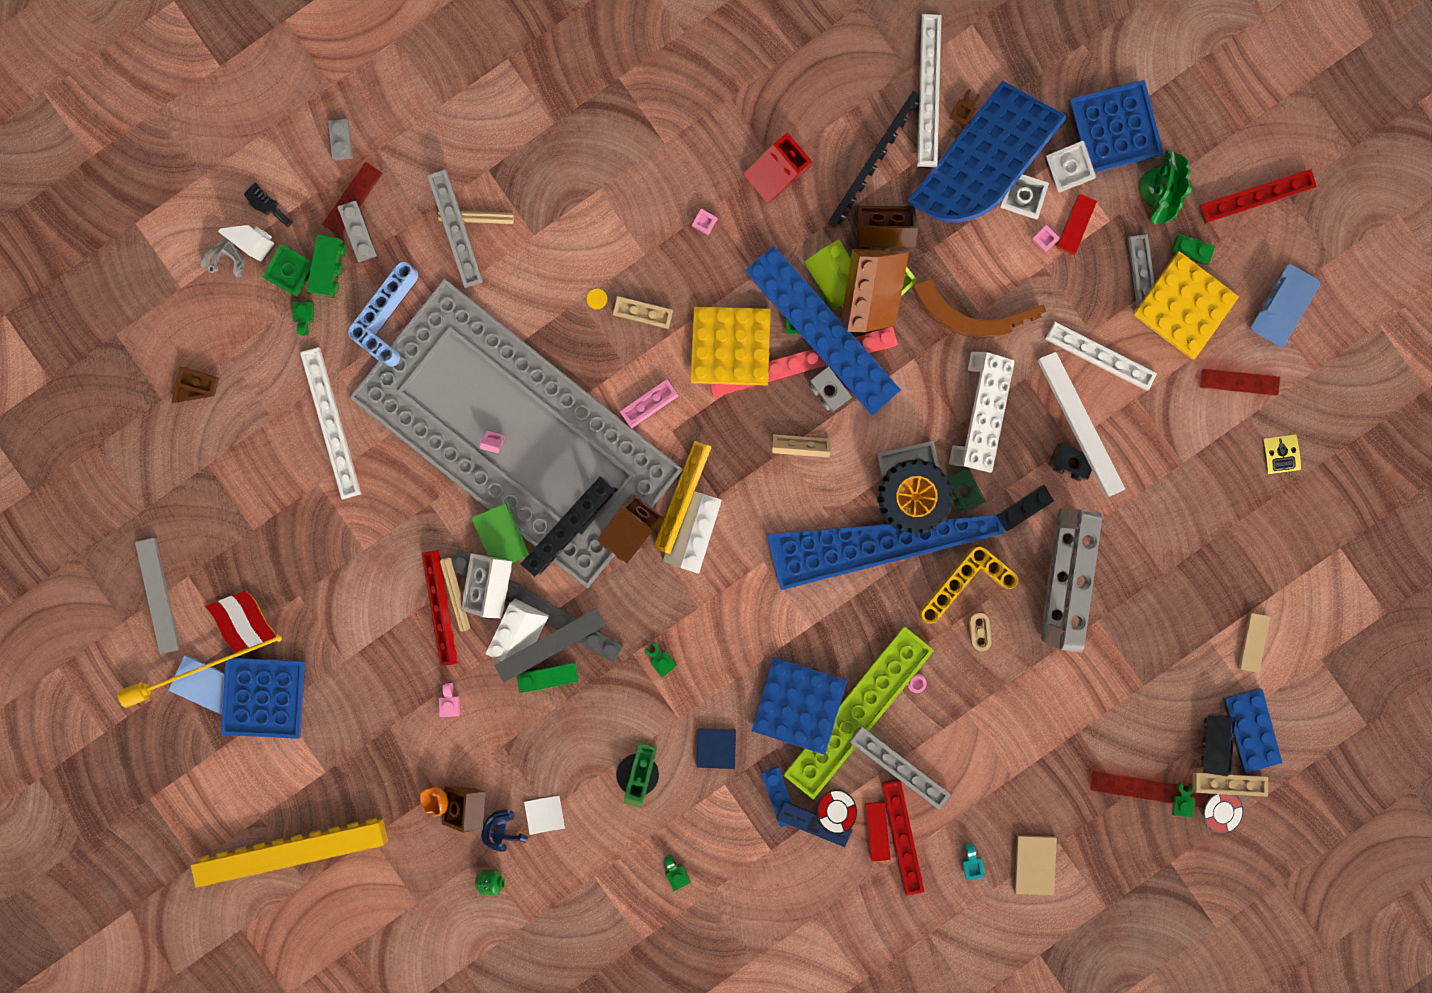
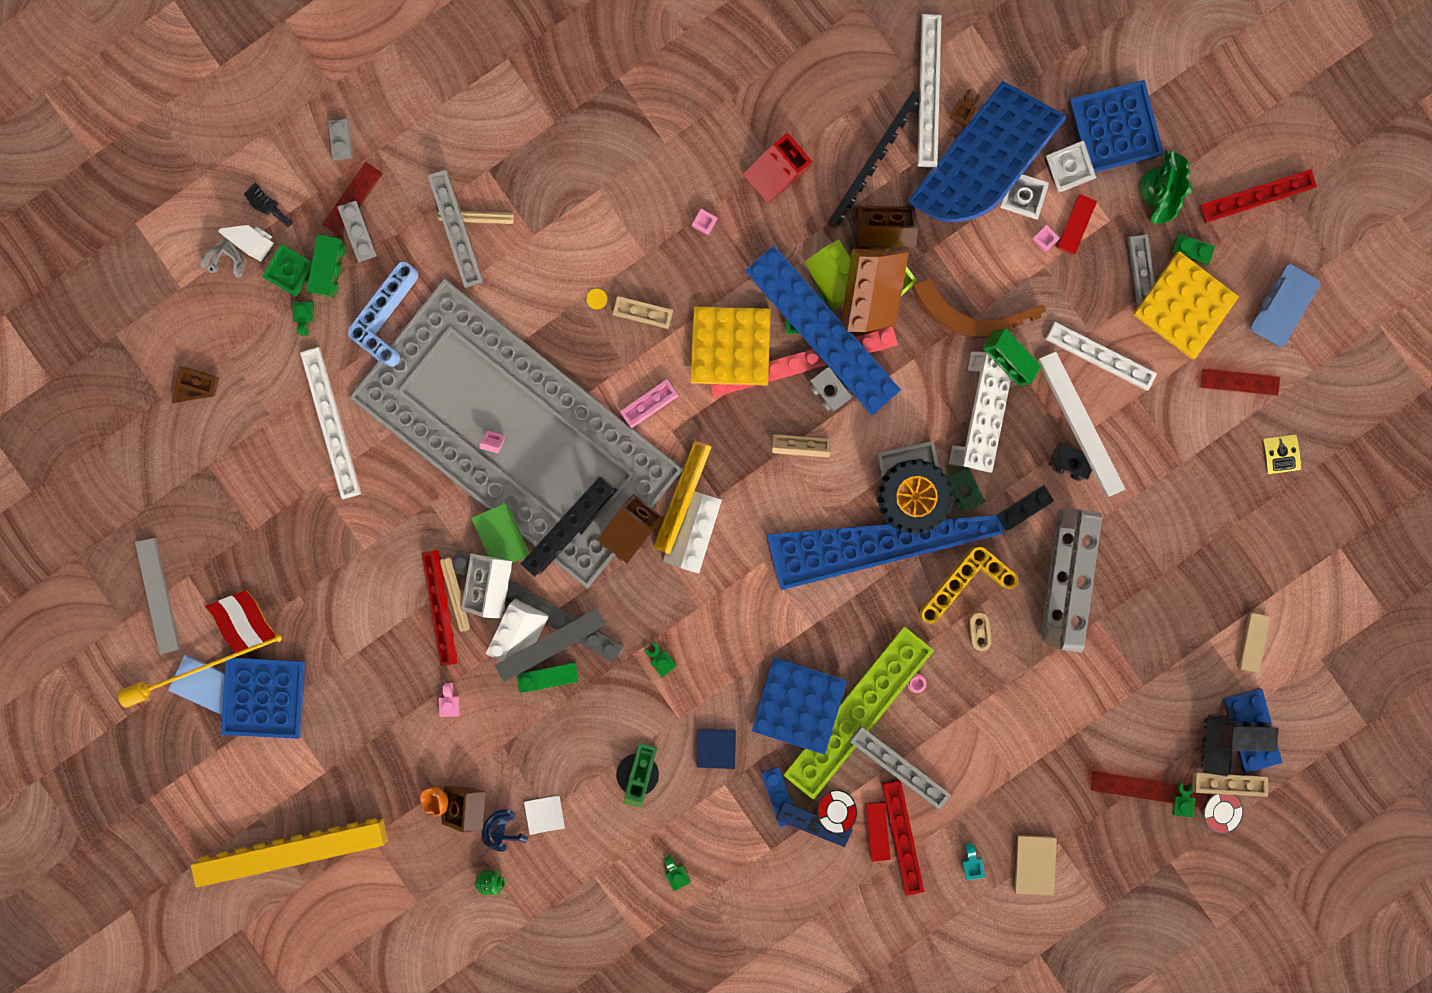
(1012, 357): none -> green brick
(1248, 736): none -> black brick

